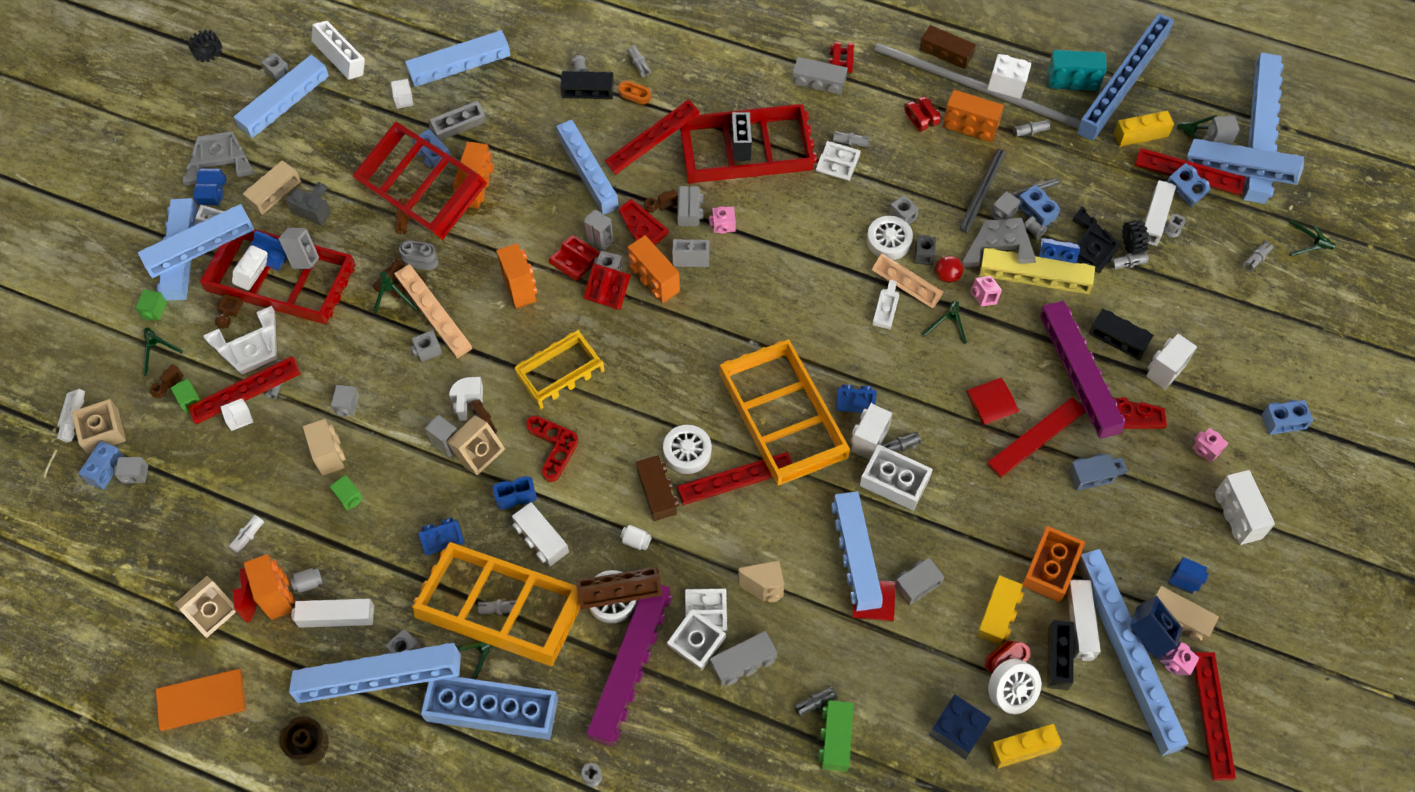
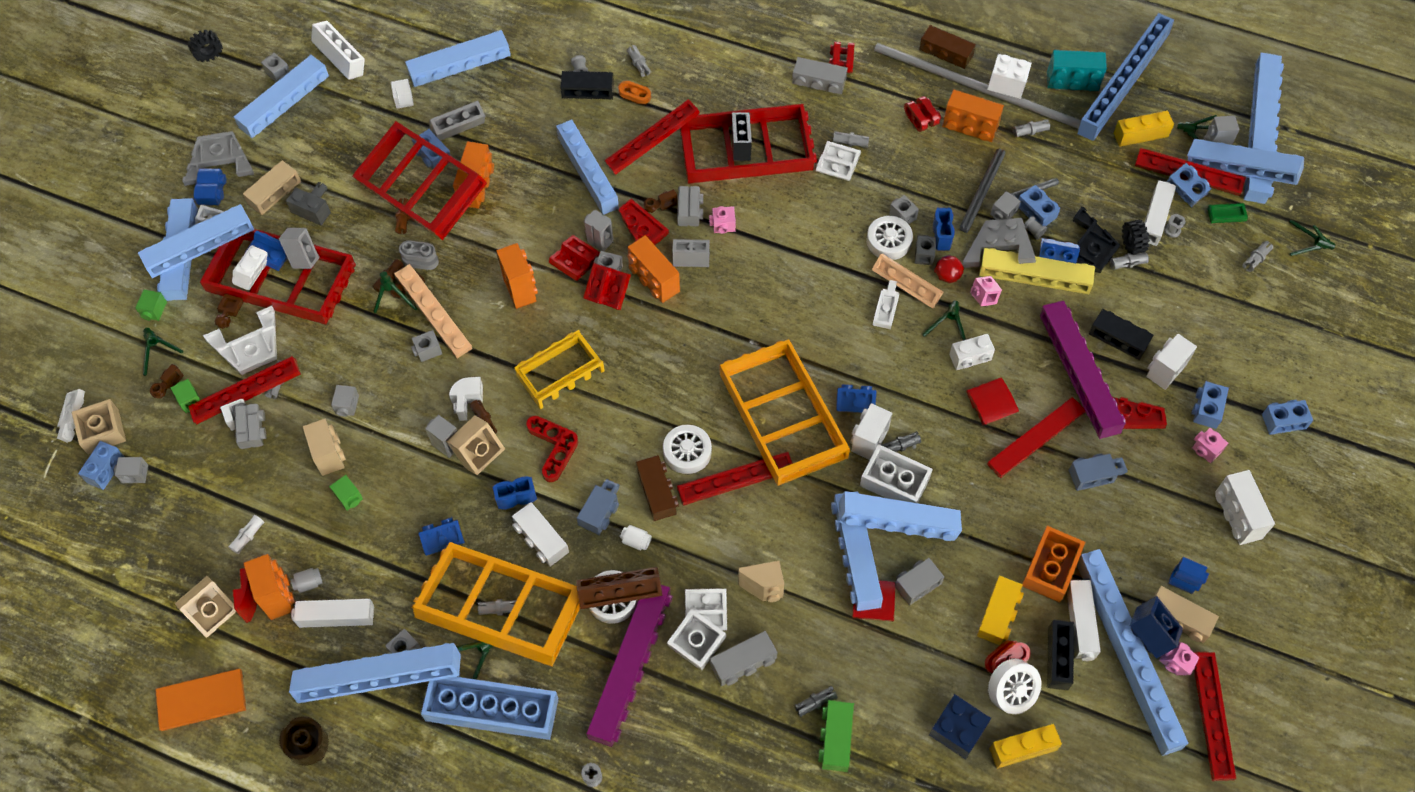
(249, 426): none -> light grey brick
(599, 507): none -> sand blue brick
(899, 516): none -> light blue brick
(943, 228): none -> blue brick
(972, 352): none -> white brick
(1214, 406): none -> medium blue brick
(1227, 213): none -> green tile

